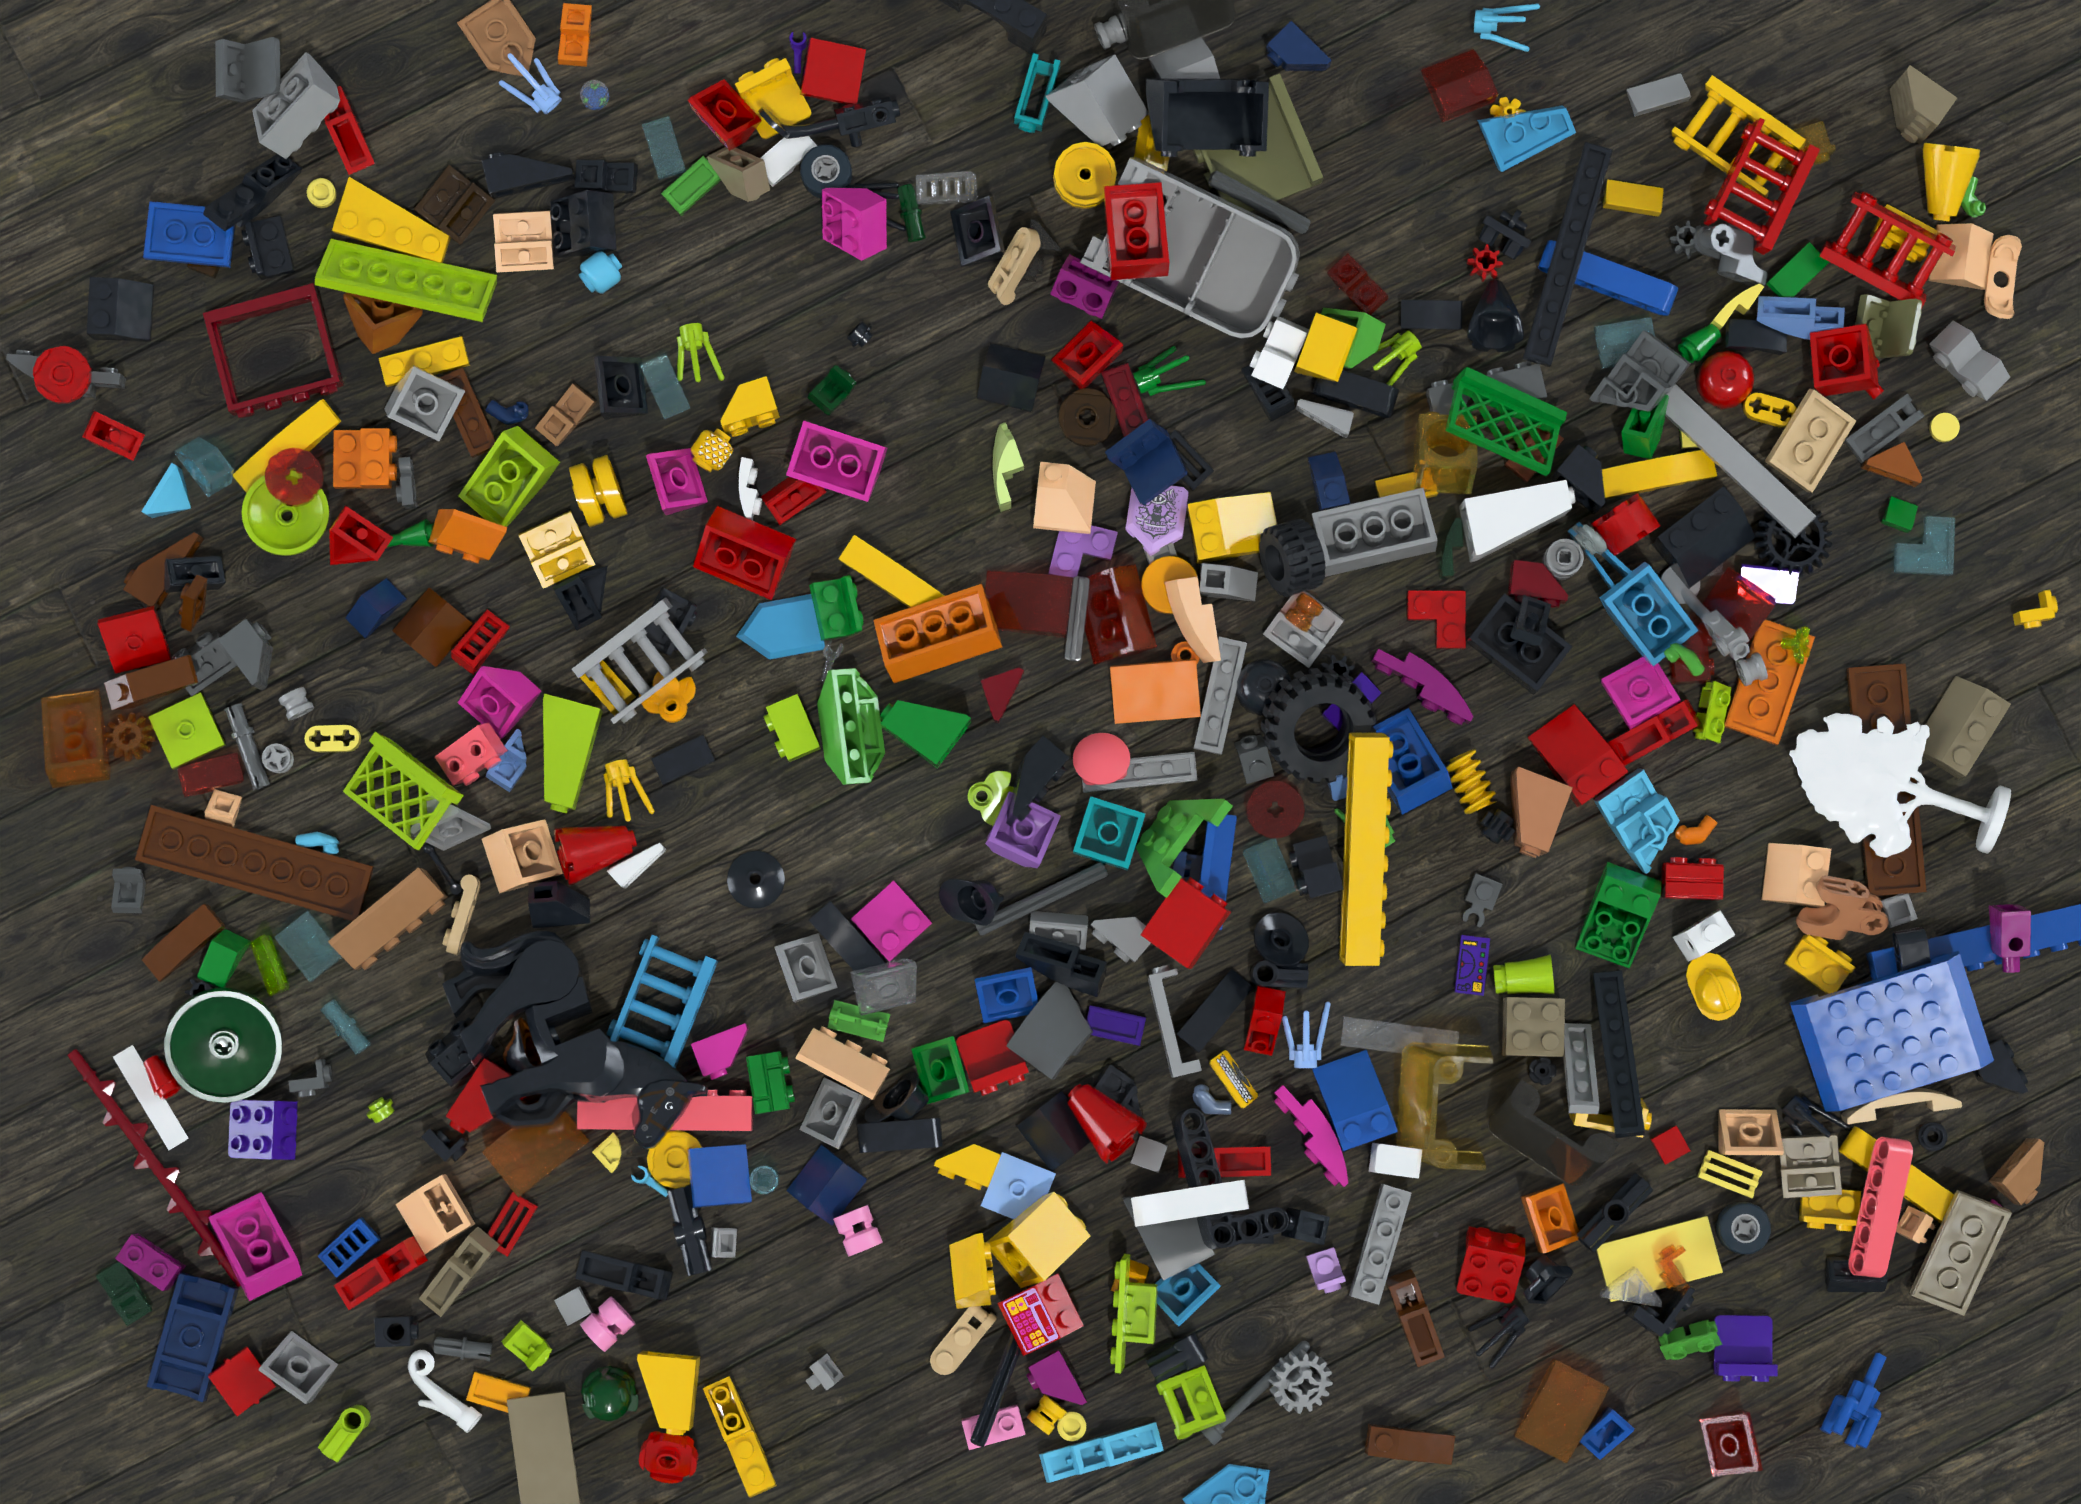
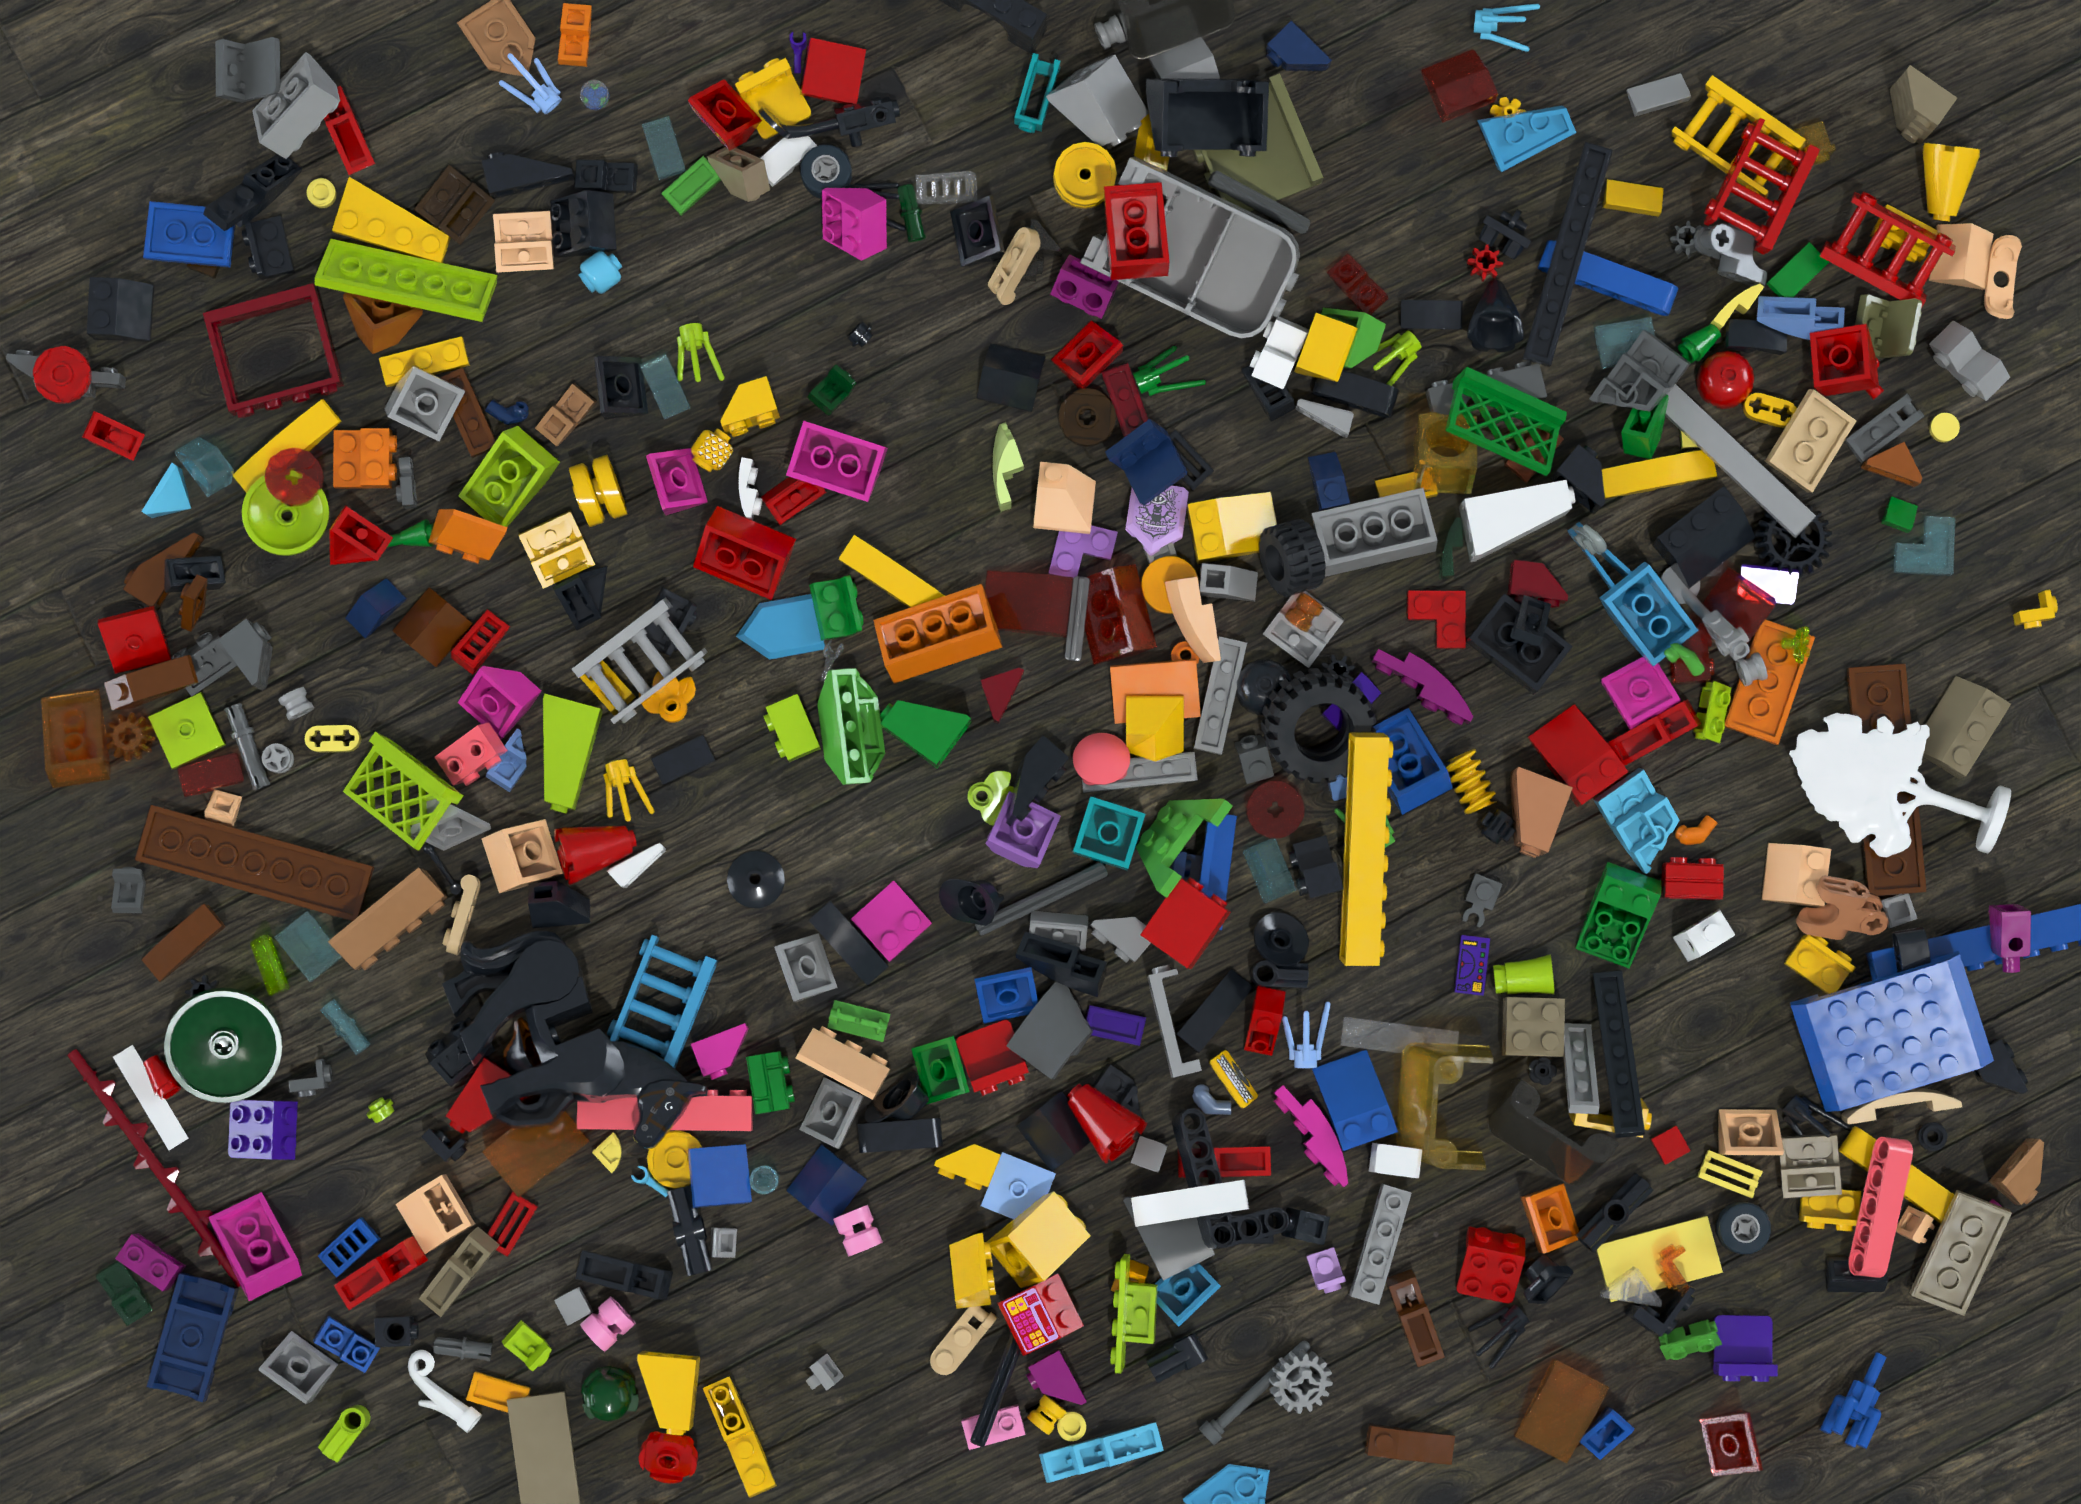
(222, 958): green slope -> none
(241, 1381): red piece -> none
(313, 839): medium azure arm -> none
(346, 1344): none -> blue slope
(885, 986): clear slope -> none
(1155, 726): none -> yellow slope
(1200, 1399): lime plate -> none
(1563, 558): light grey wheel -> none
(1626, 524): red brick -> none
(1713, 986): yellow piece -> none
(1970, 203): bright green arm -> none

